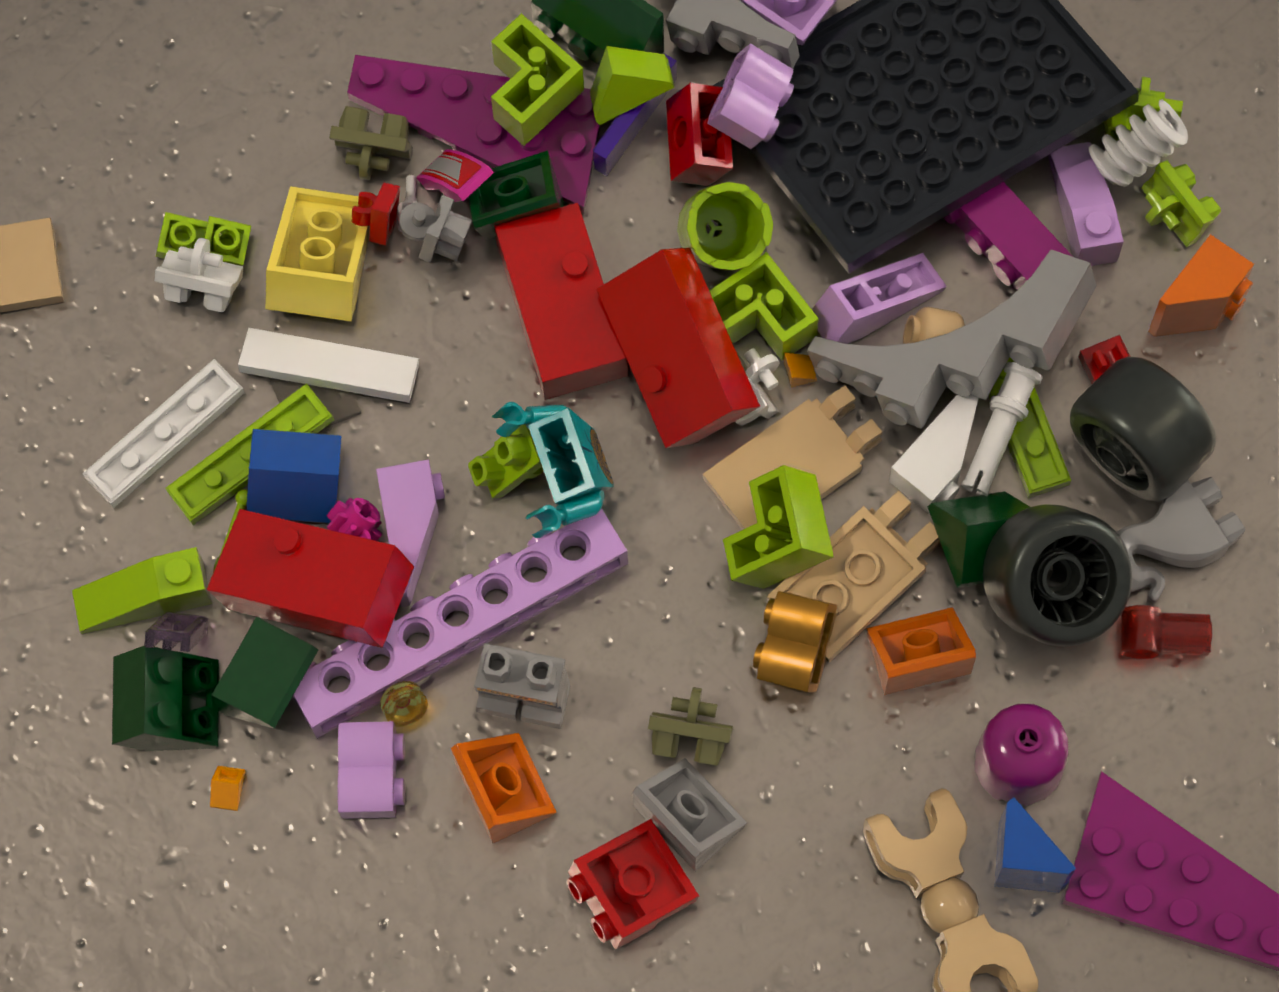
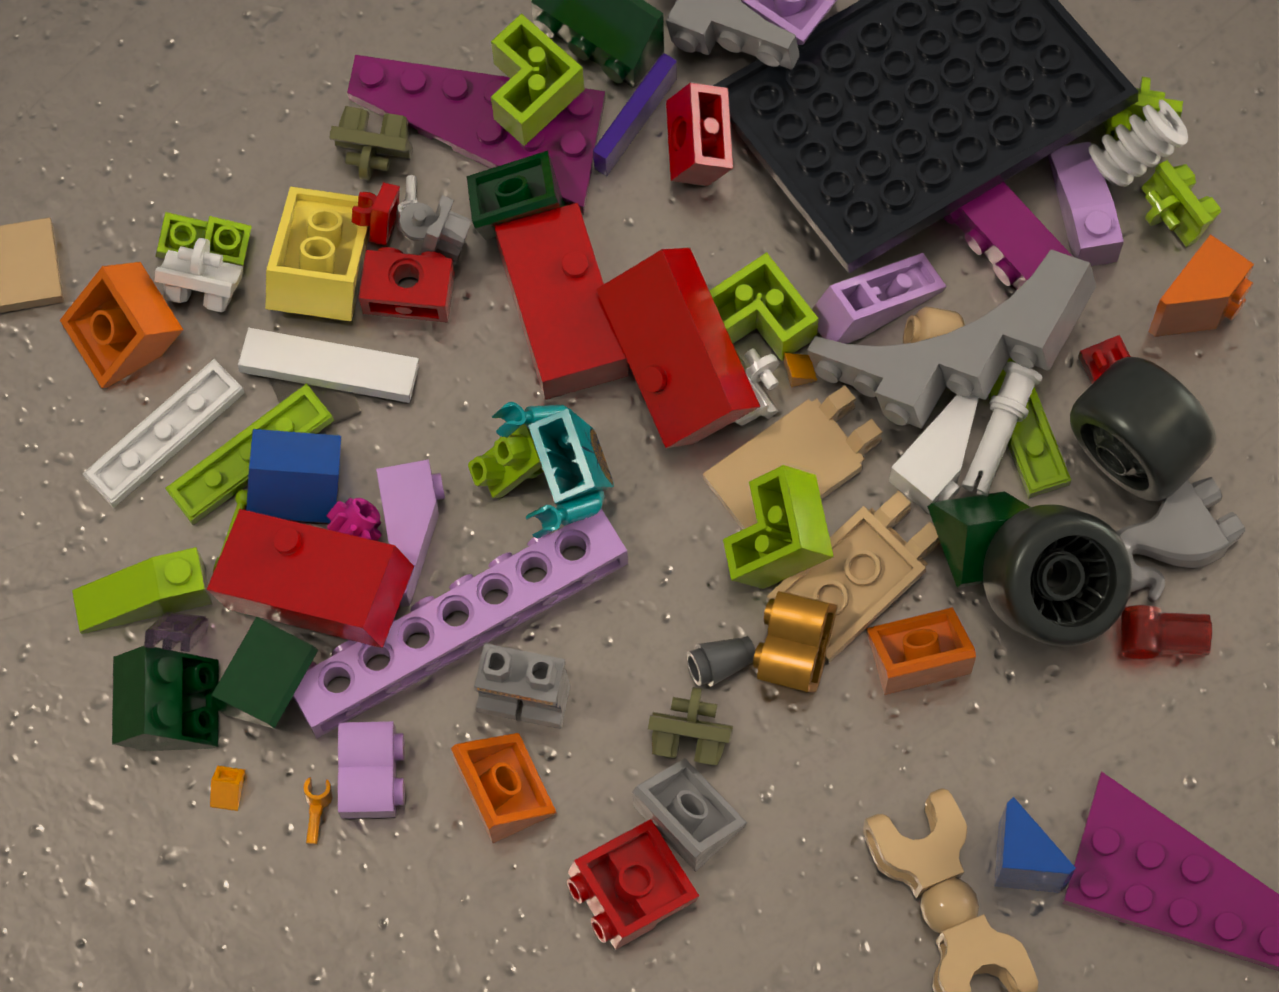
(120, 322): none -> orange slope
(316, 804): none -> light orange hand
(404, 703): clear yellow tile -> none
(425, 300): none -> red brick
(455, 174): slope -> none
(628, 80): lime slope -> none
(719, 659): none -> dark grey cone
(742, 223): lime cylinder -> none
(752, 97): lavender brick -> none
(1010, 767): magenta cylinder -> none

